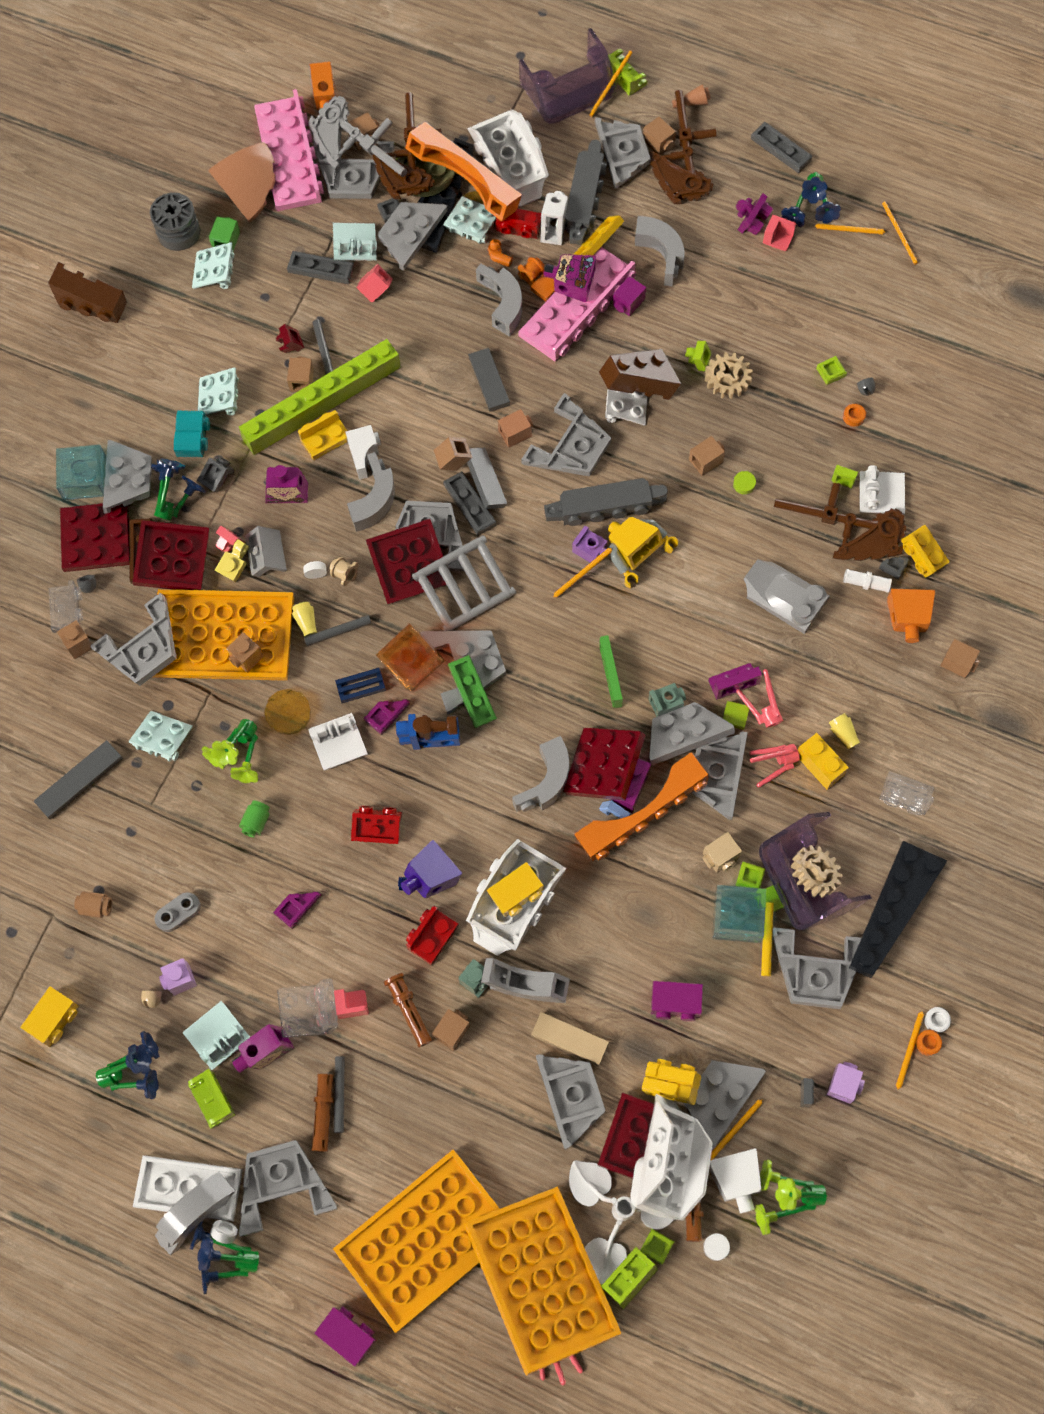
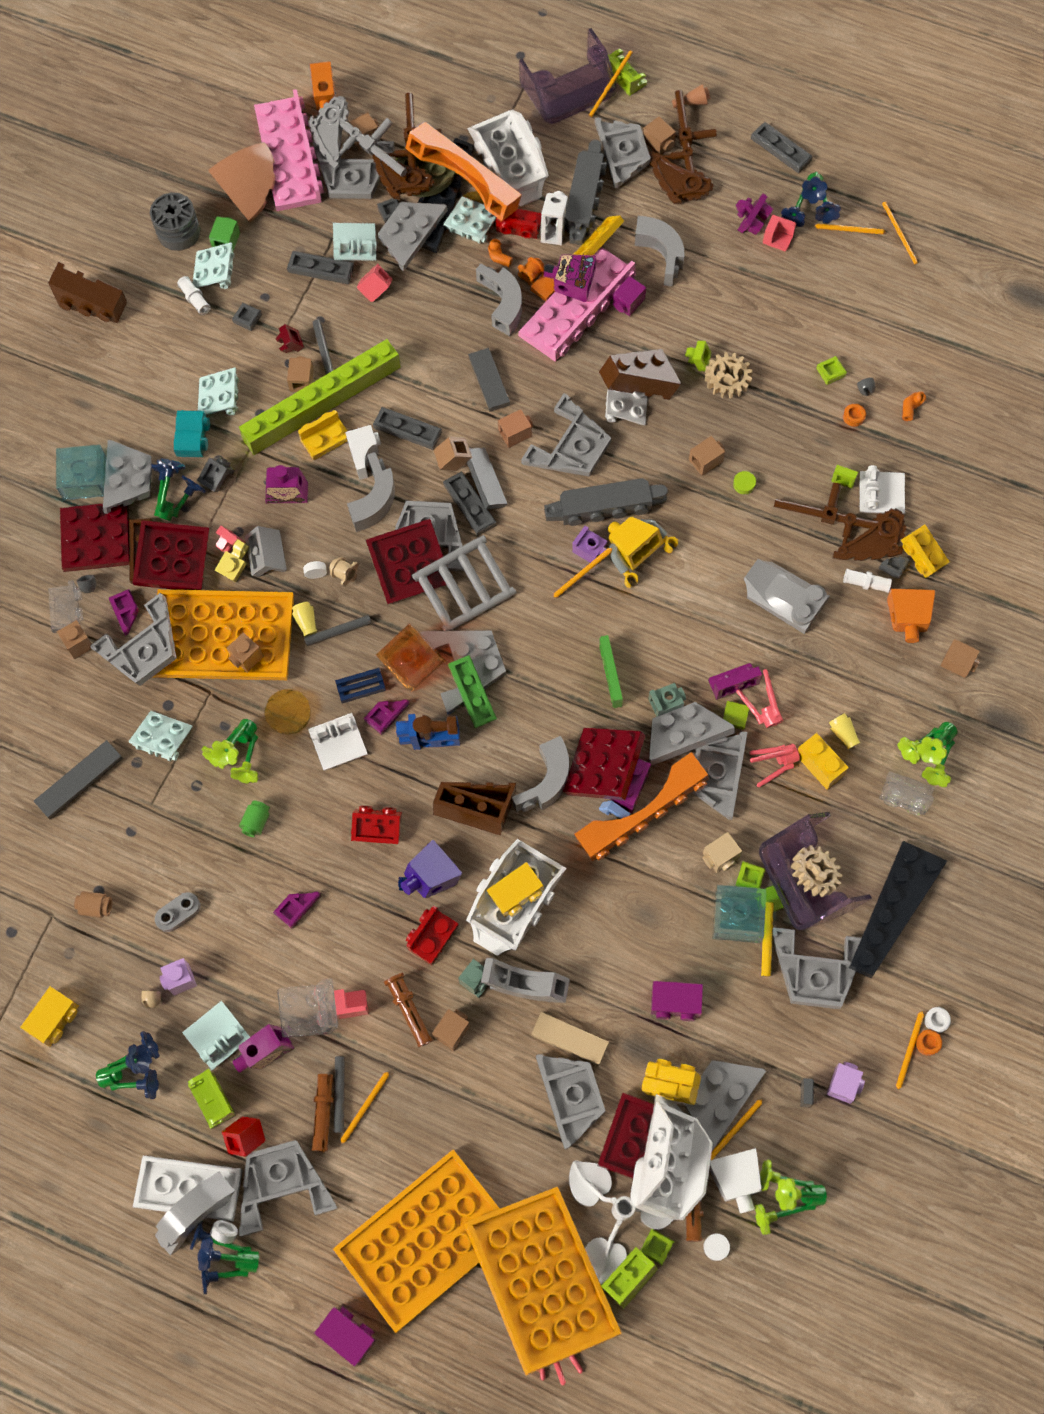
(125, 609): none -> magenta tile
(193, 295): none -> white pin
(243, 1136): none -> red panel
(247, 316): none -> dark grey tile
(365, 1106): none -> light orange axle
(407, 428): none -> dark grey tile
(475, 805): none -> reddish brown wedge
(911, 403): none -> orange arm
(931, 751): none -> lime plant

